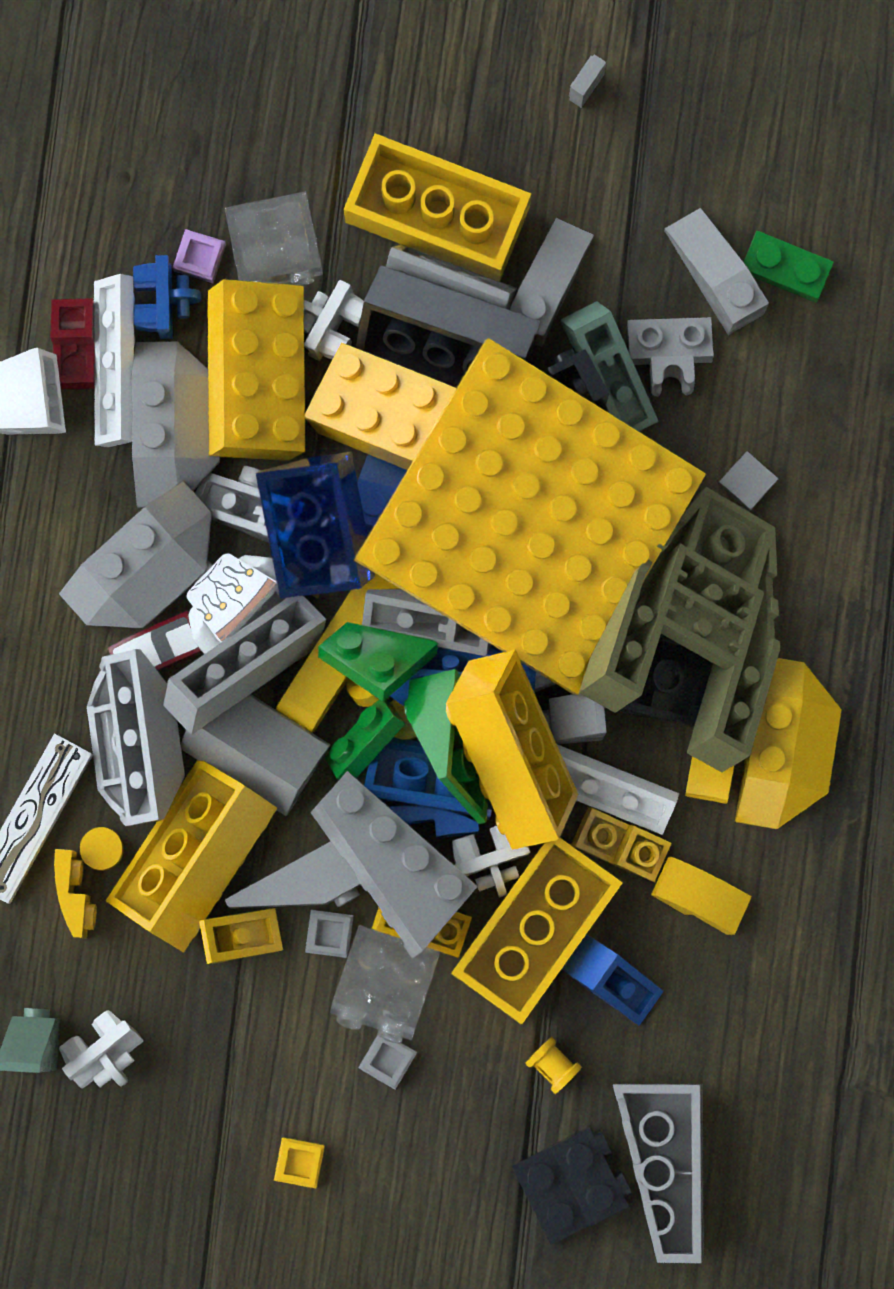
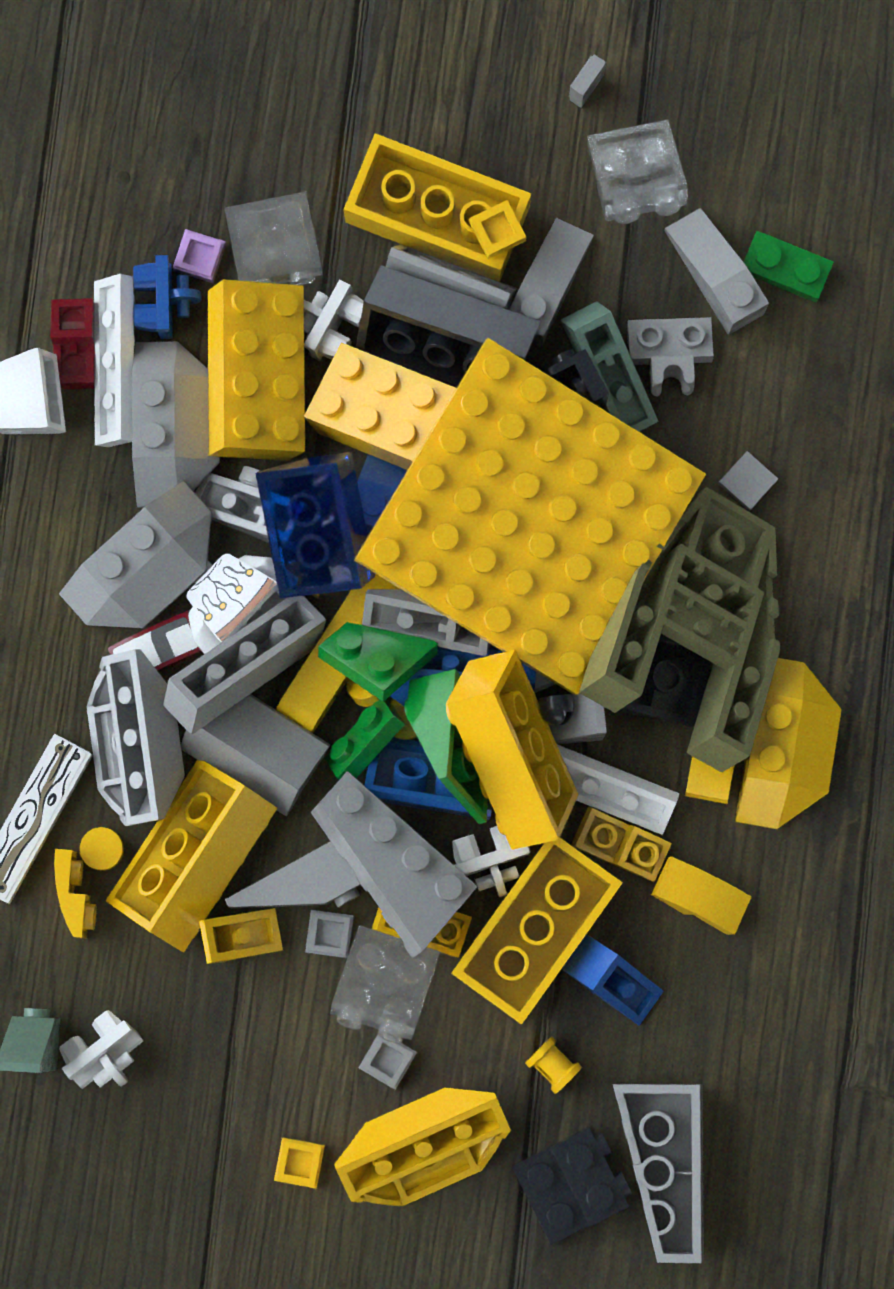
(422, 1147): none -> yellow wedge
(446, 822): blue slope -> none
(497, 229): none -> yellow plate
(557, 709): none -> black hinge
(637, 171): none -> clear plate

